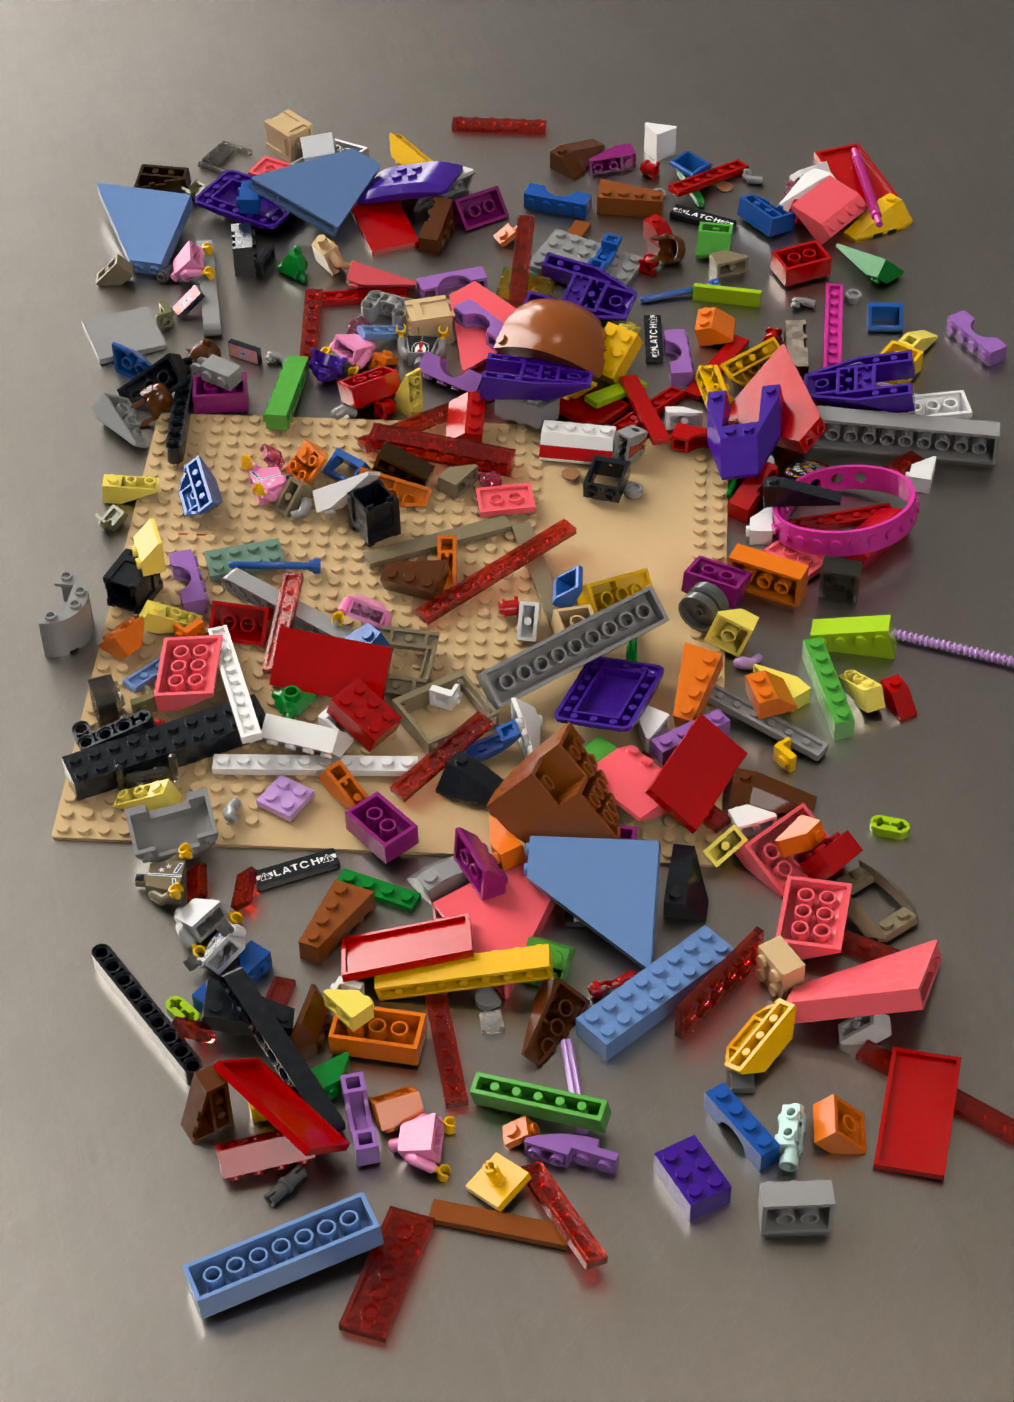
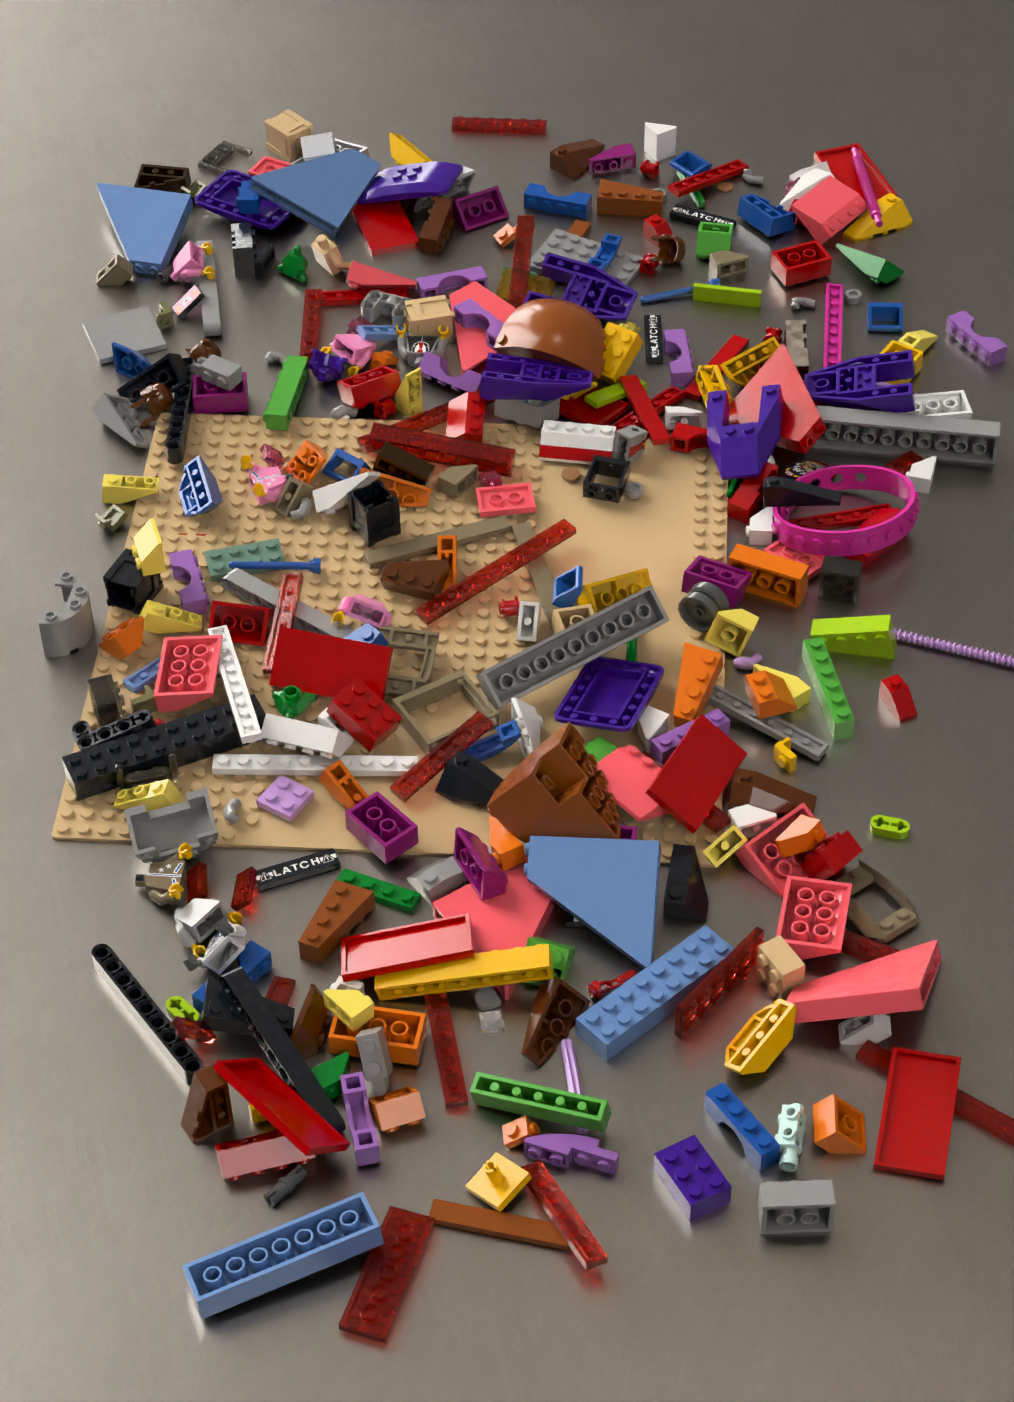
(195, 628): orange bracket -> none
(245, 351): tile -> none
(375, 1058): none -> light grey hinge
(422, 1143): bright pink torso -> none
(444, 697): white bracket -> none
(714, 327): orange slope -> none
(742, 1083): dark grey tile -> none
(864, 691): light yellow slope -> none

